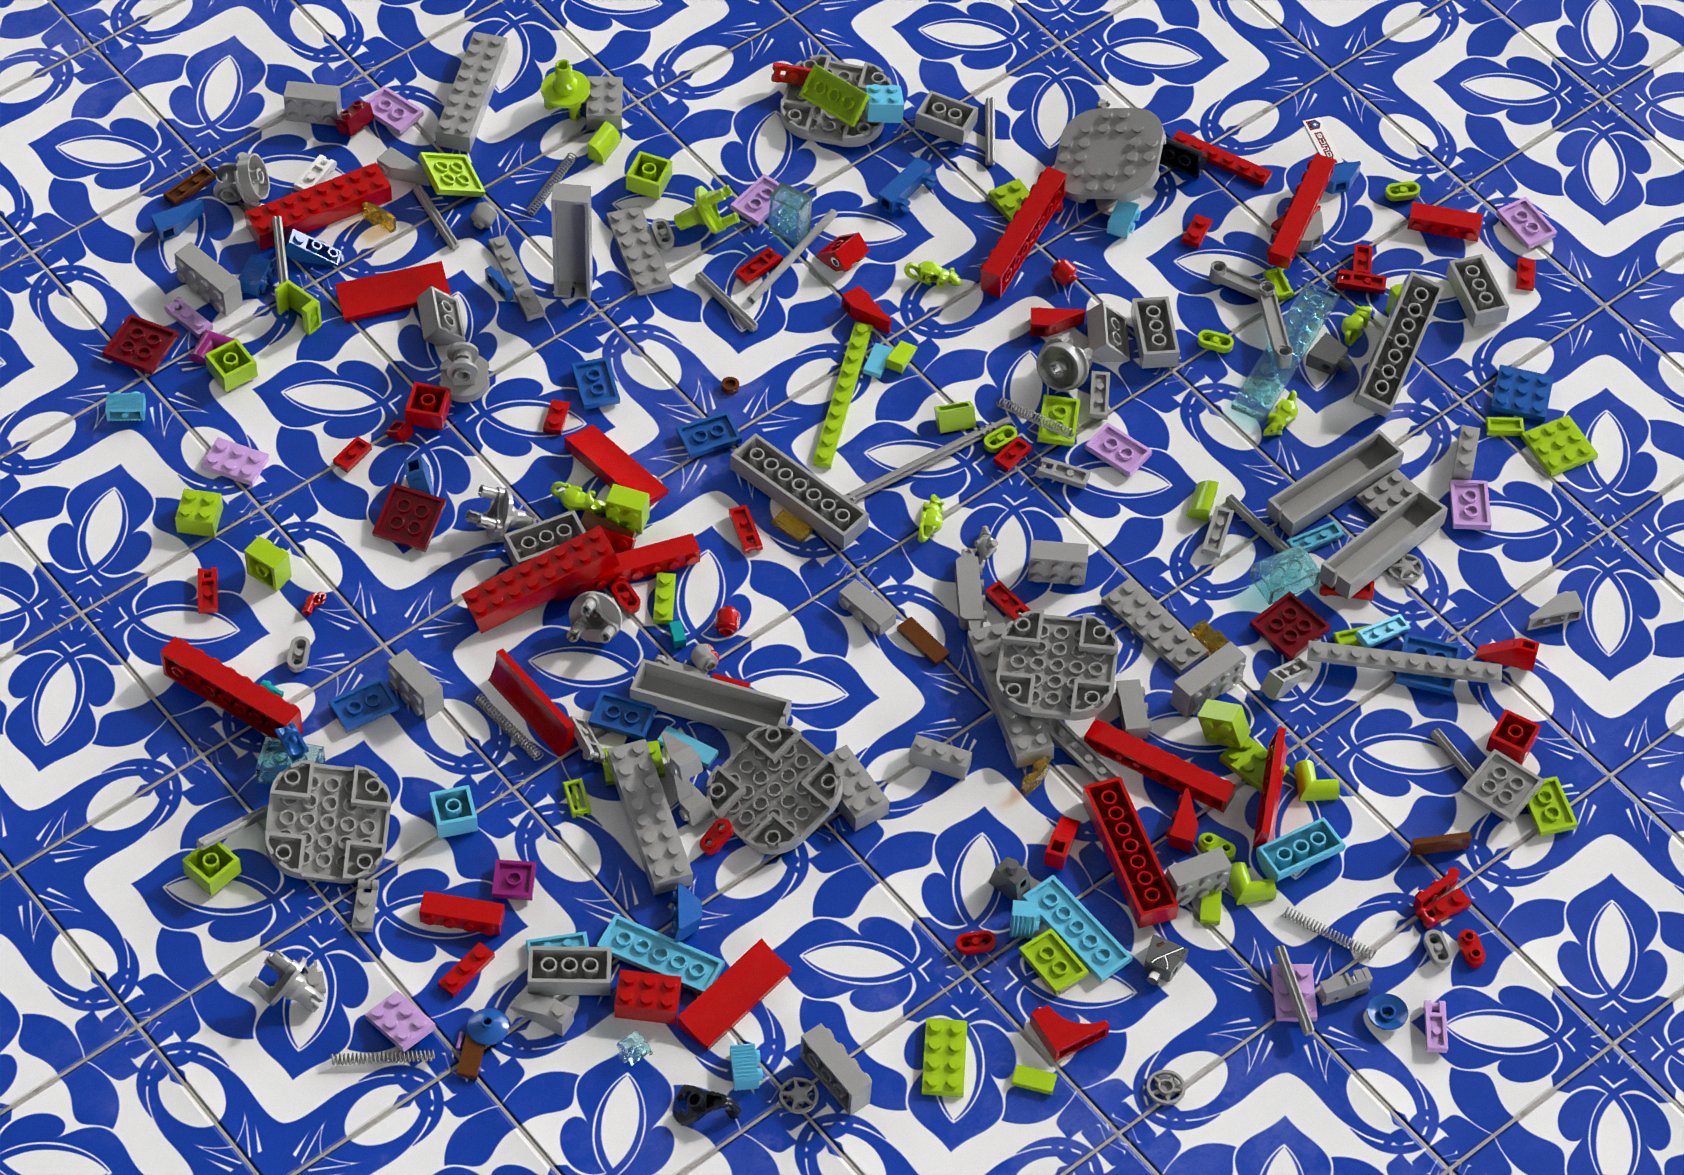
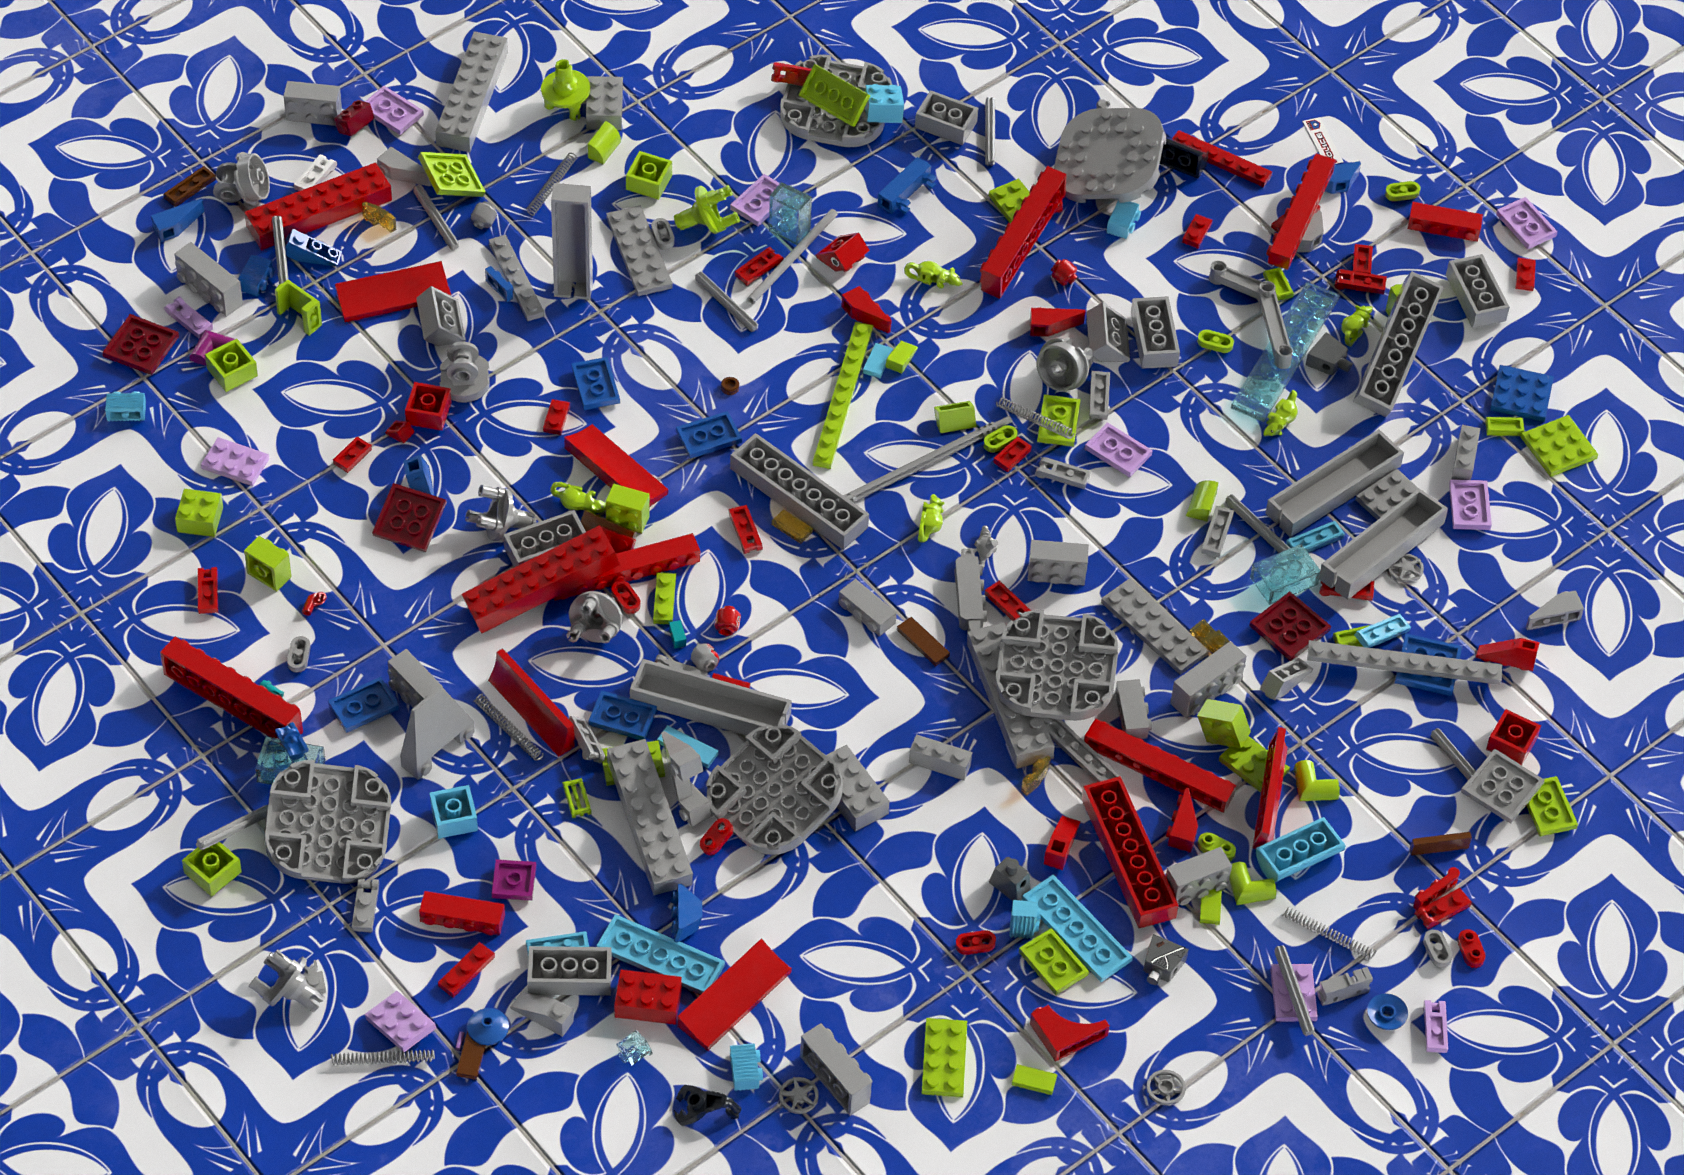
(430, 728): none -> light grey wedge

